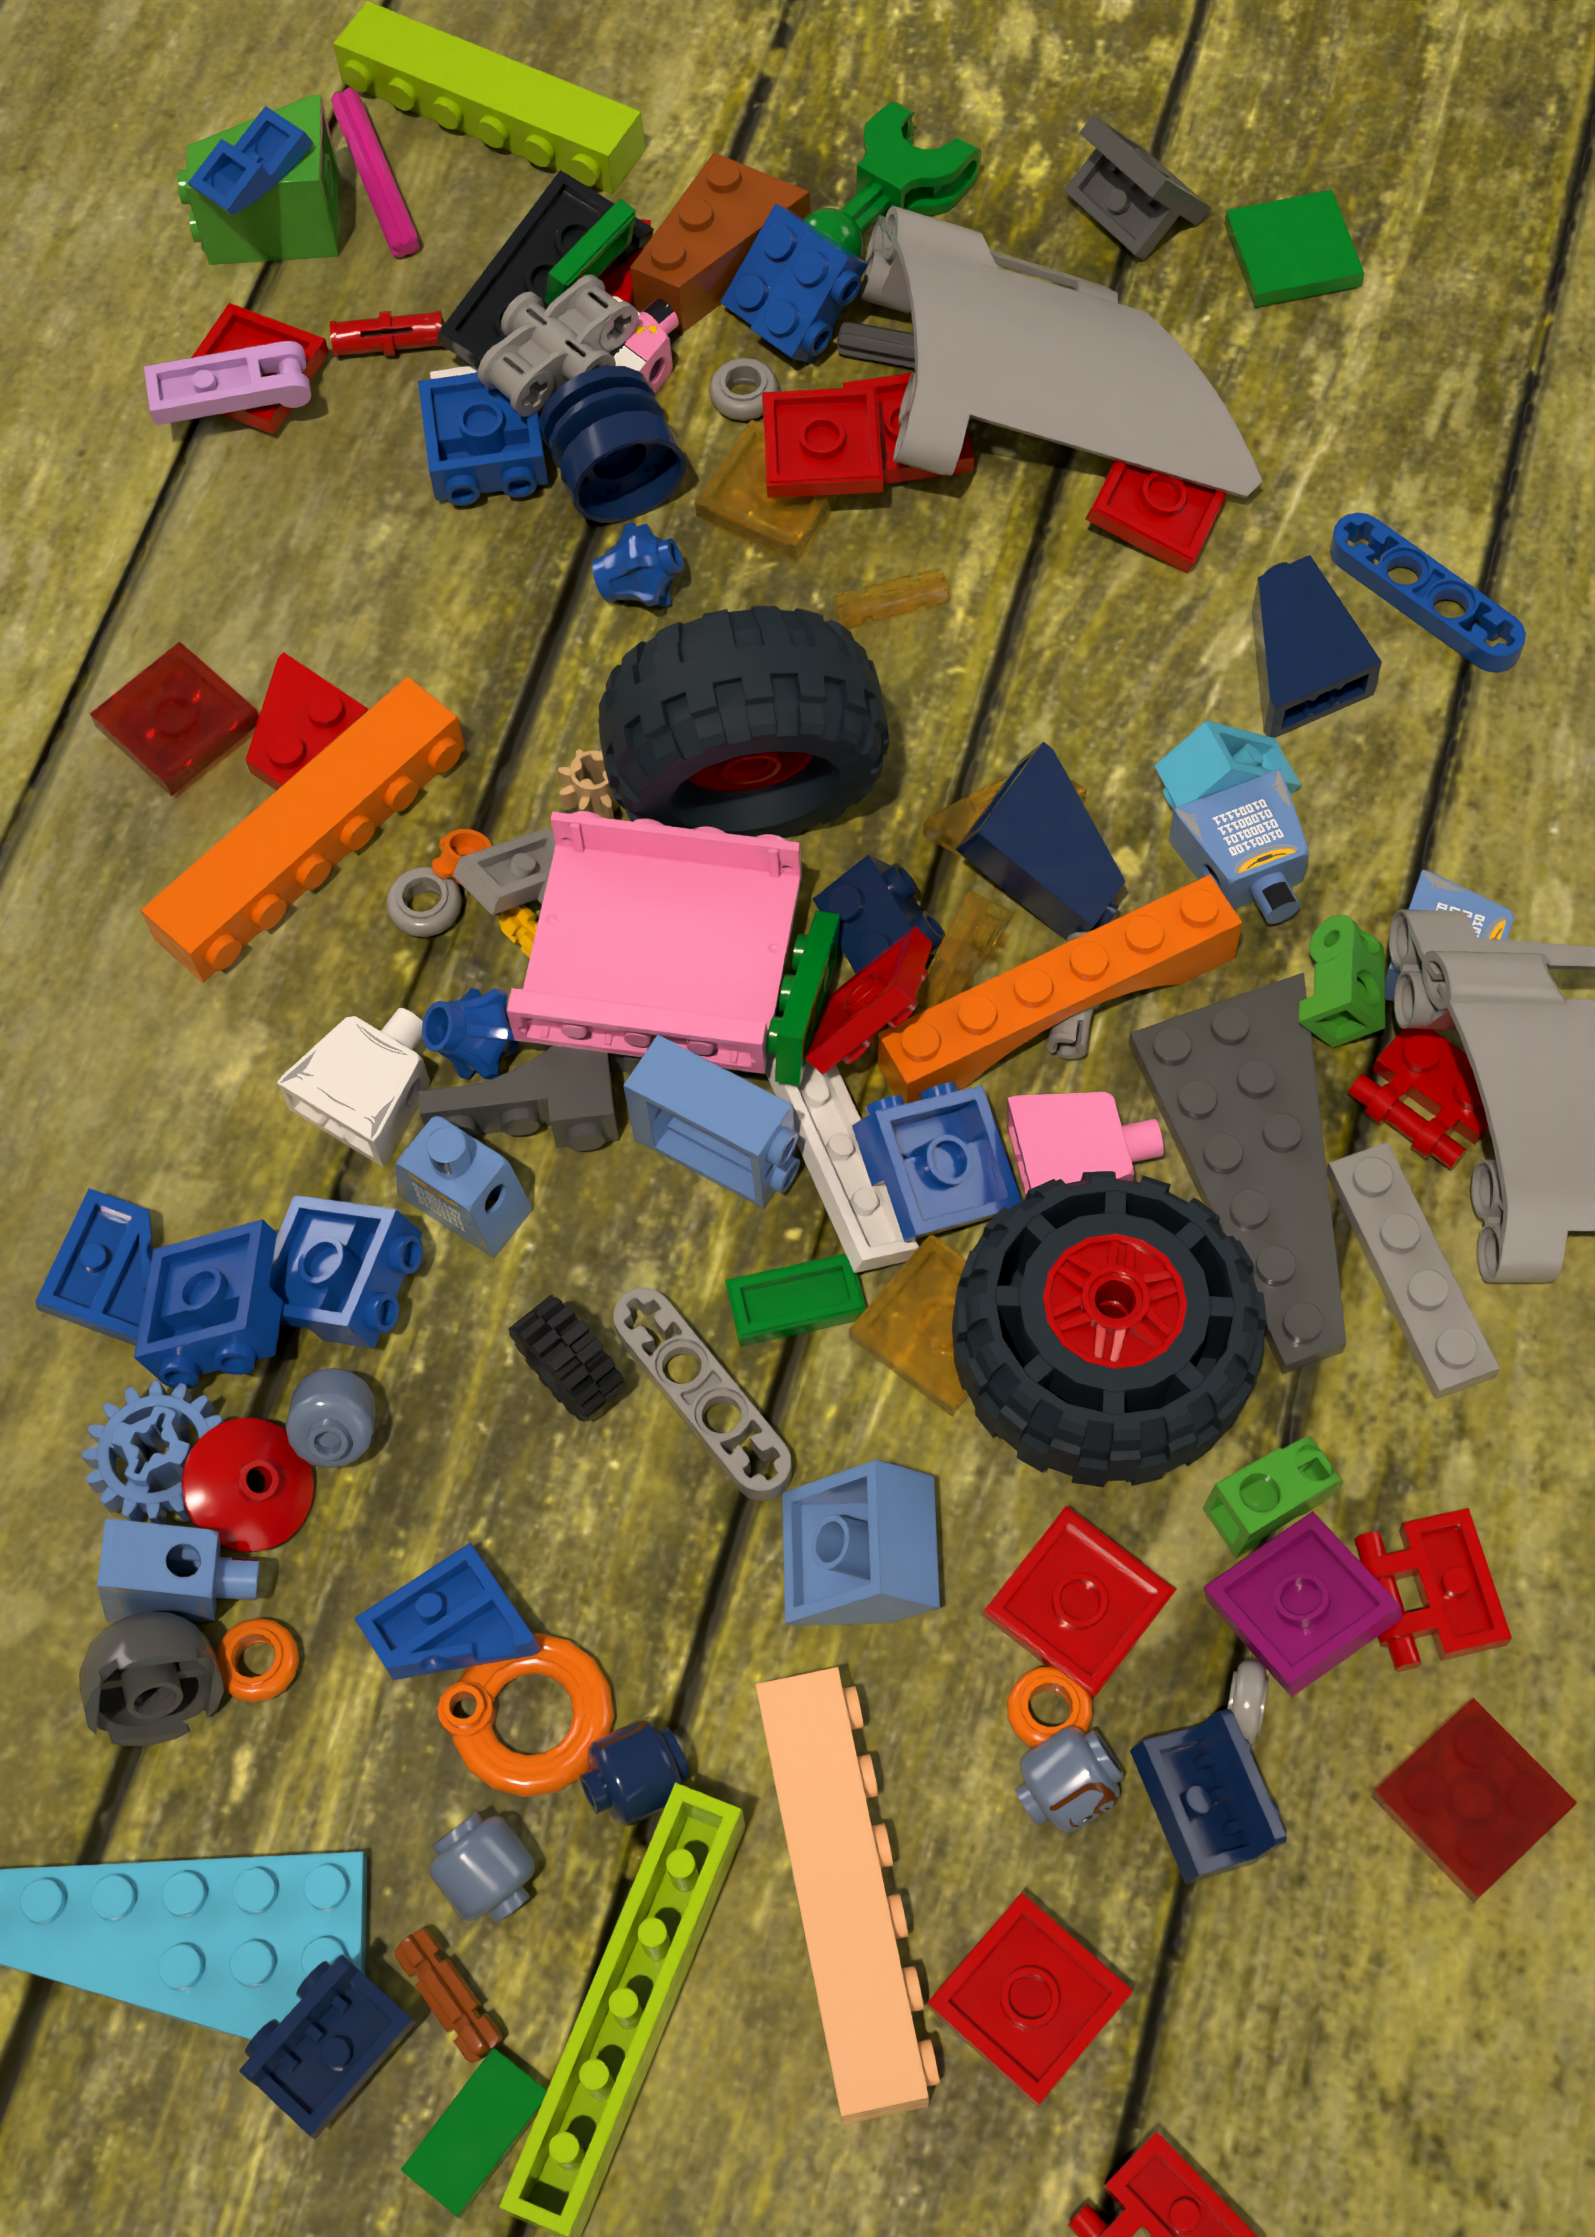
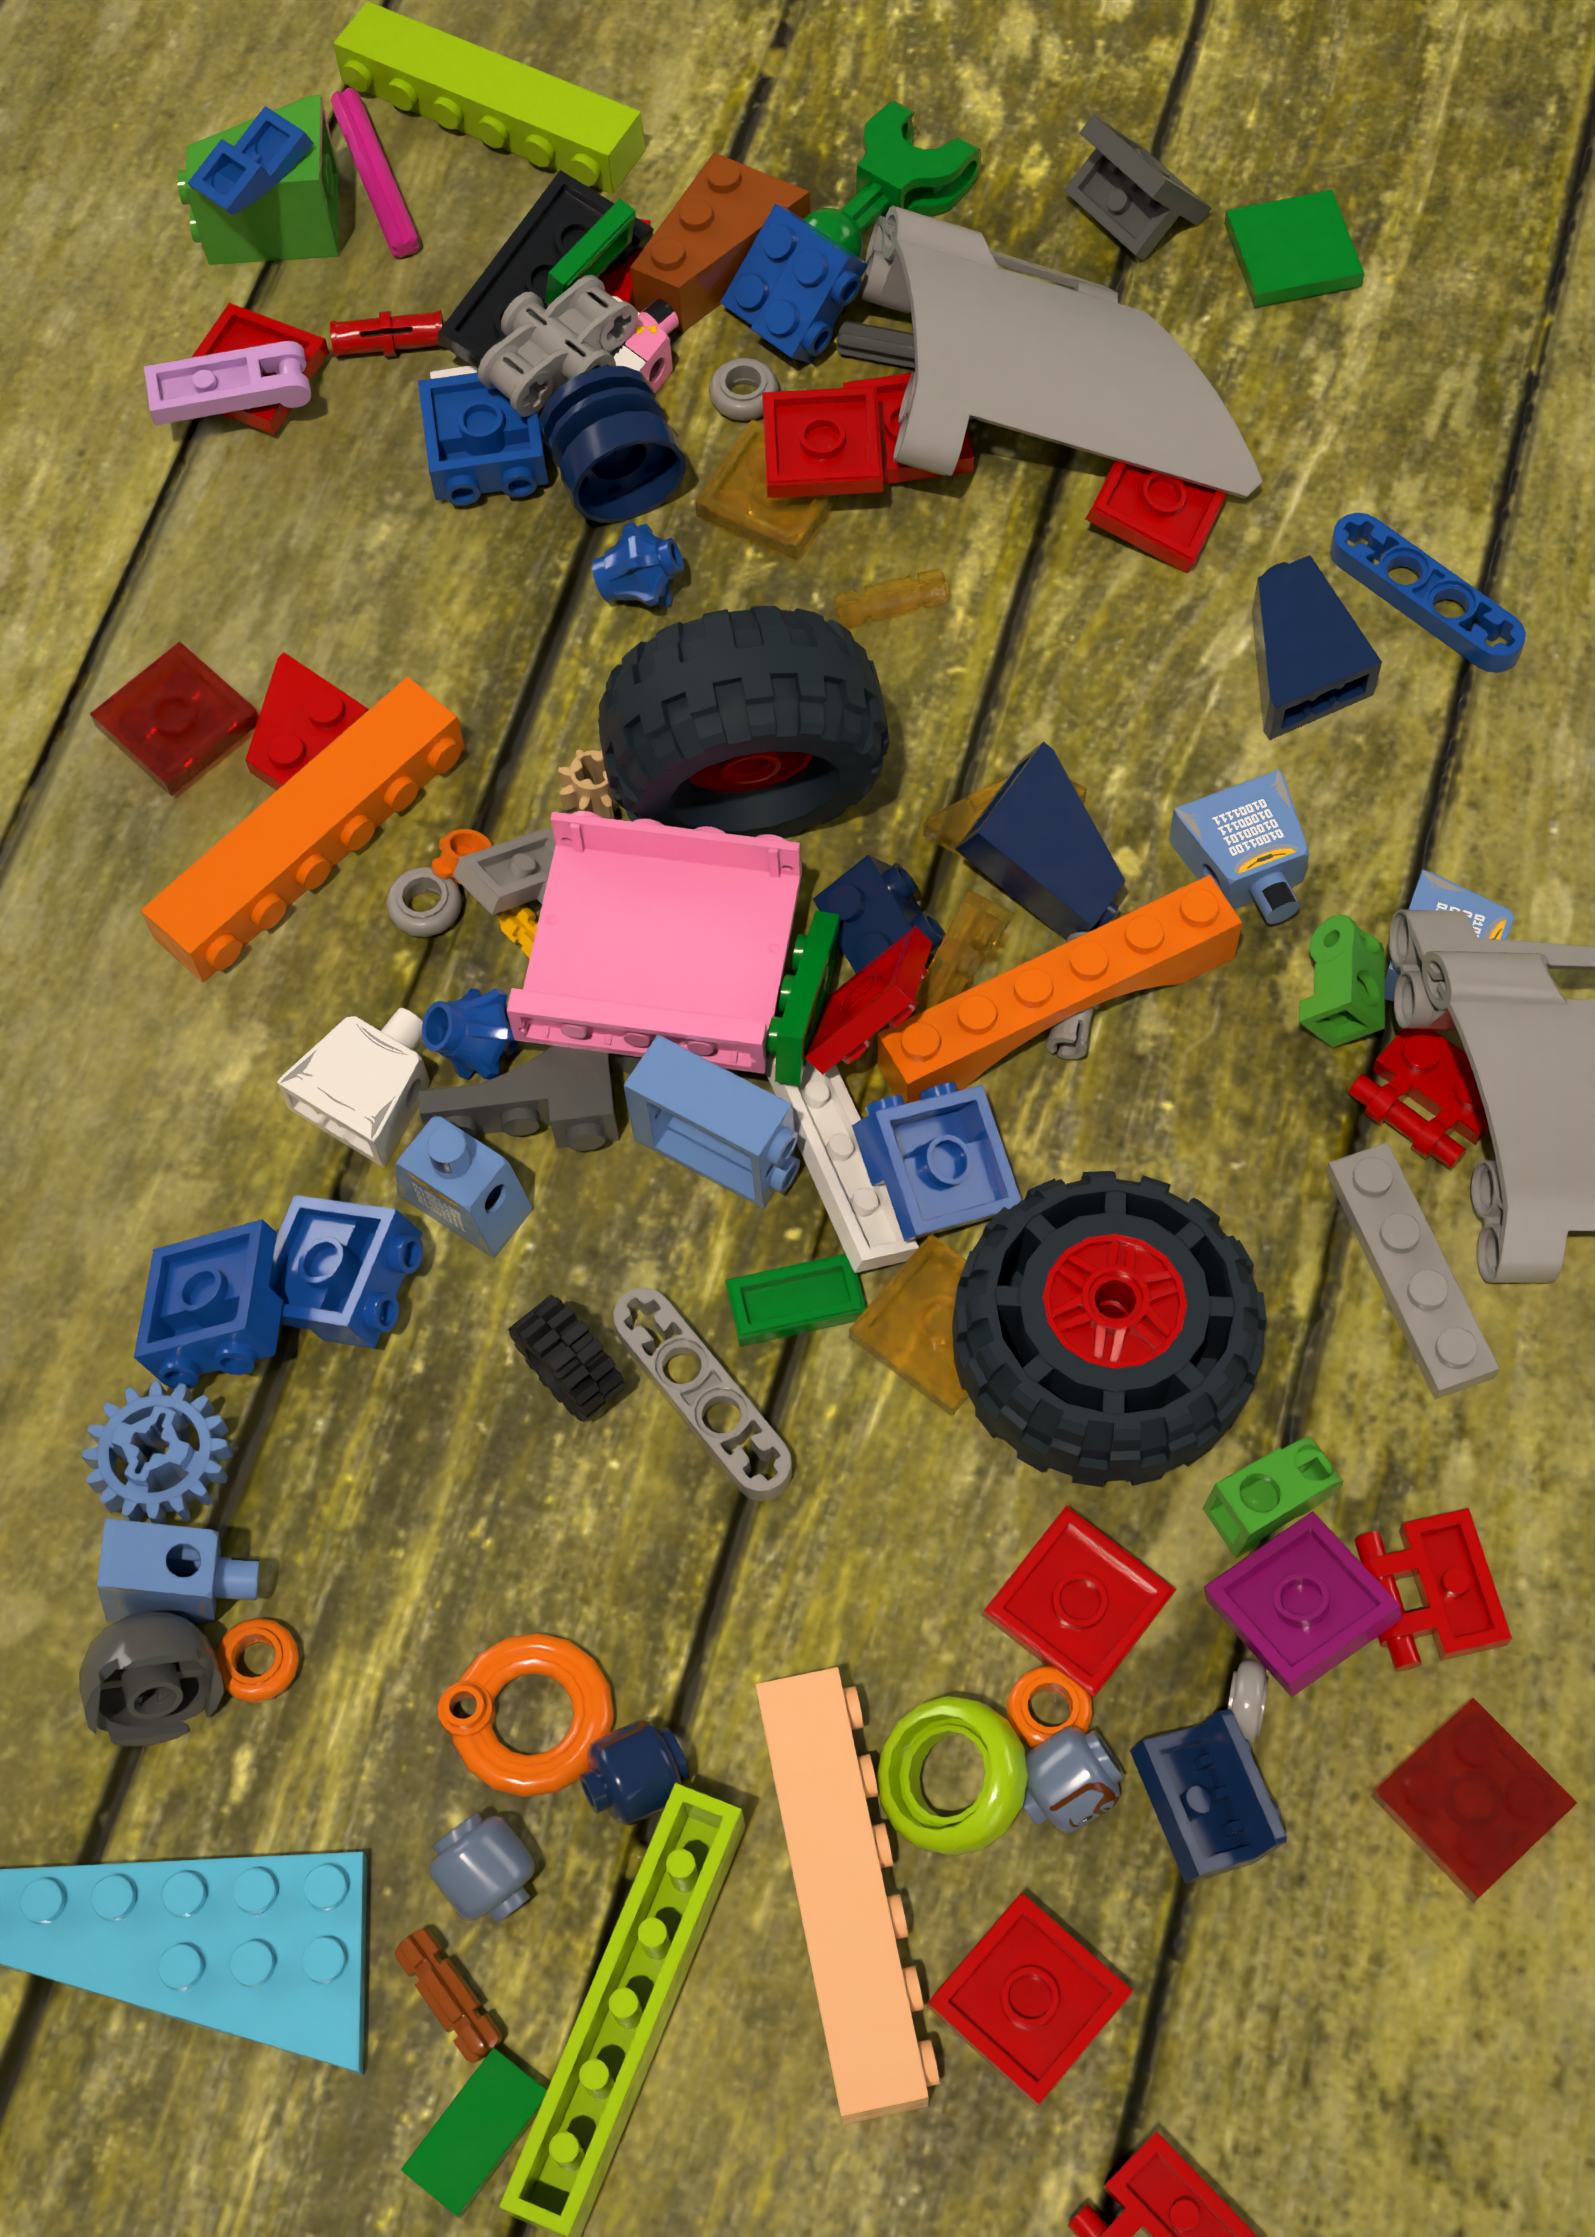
(102, 1268): blue wing -> none
(218, 1491): red dish -> none
(325, 2044): dark blue bracket -> none
(331, 1418): sand blue head -> none
(447, 1621): blue wing -> none
(860, 1547): medium blue slope -> none
(1002, 1786): none -> lime wheel
(1074, 1135): bright pink torso -> none
(1218, 759): medium azure slope -> none
(1249, 1130): dark grey wing -> none

